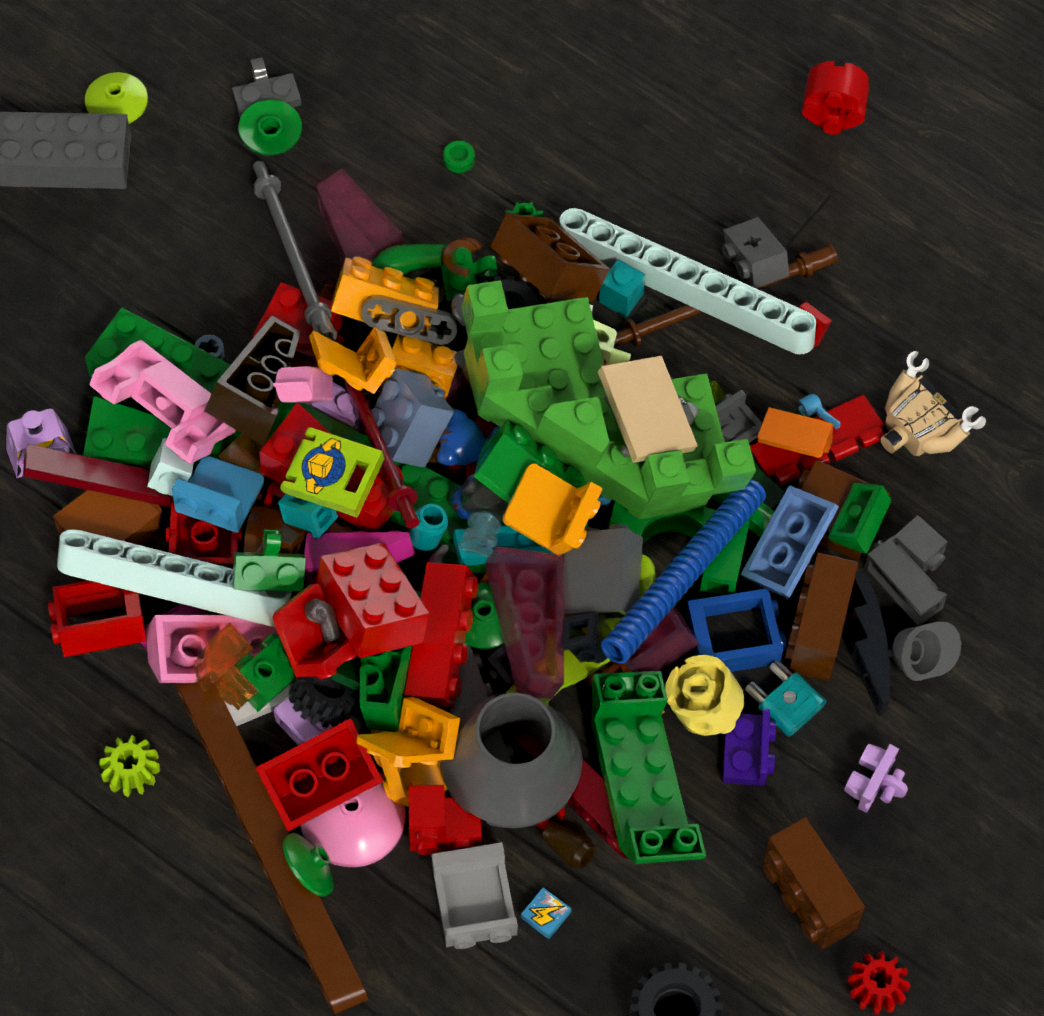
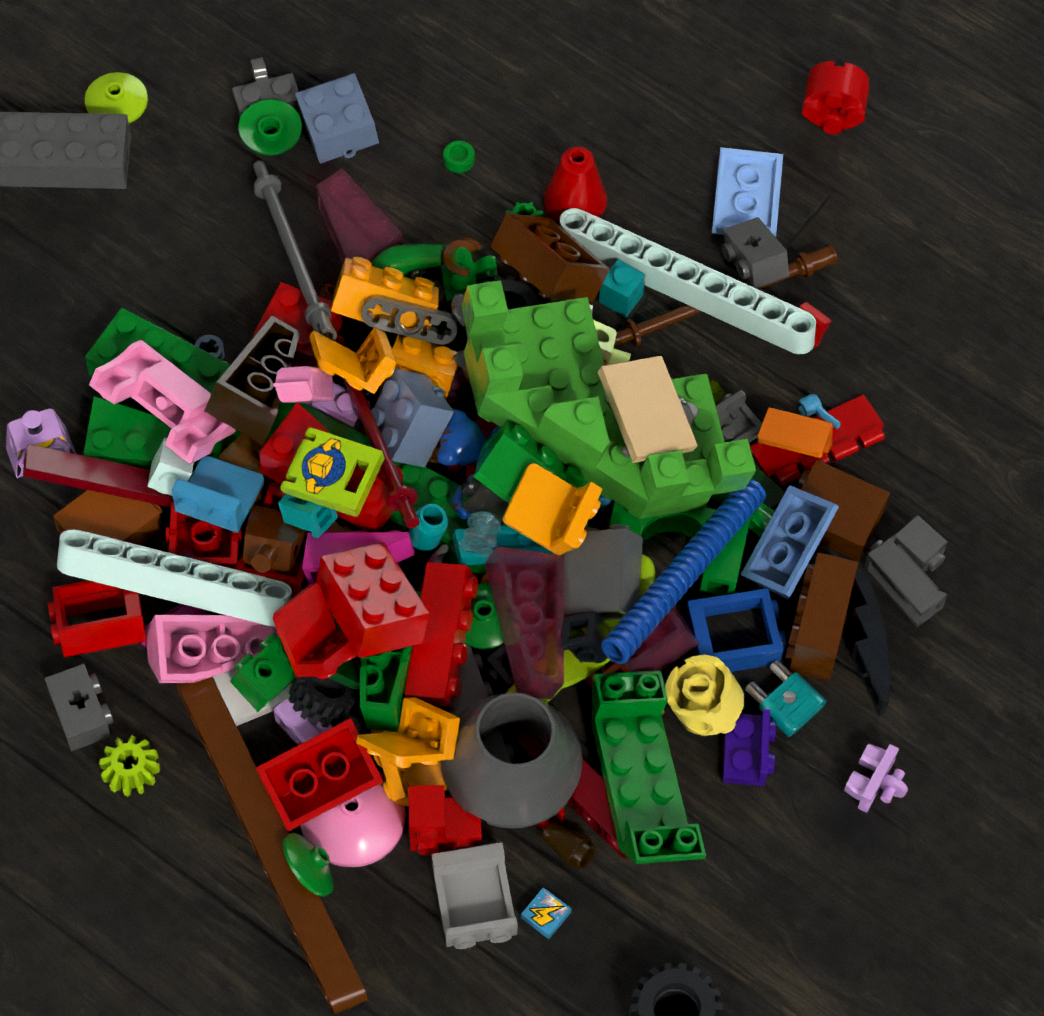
(83, 725): none -> dark grey brick
(217, 667): clear orange brick -> none
(270, 568): green plate -> none
(323, 615): clear smoke arm -> none
(337, 118): none -> sand blue brick
(575, 185): none -> red cone
(747, 188): none -> light blue tile
(812, 884): reddish brown brick -> none
(860, 516): green slope -> none
(867, 988): red gear -> none
(922, 416): tan torso -> none
(926, 650): dark grey piece -> none

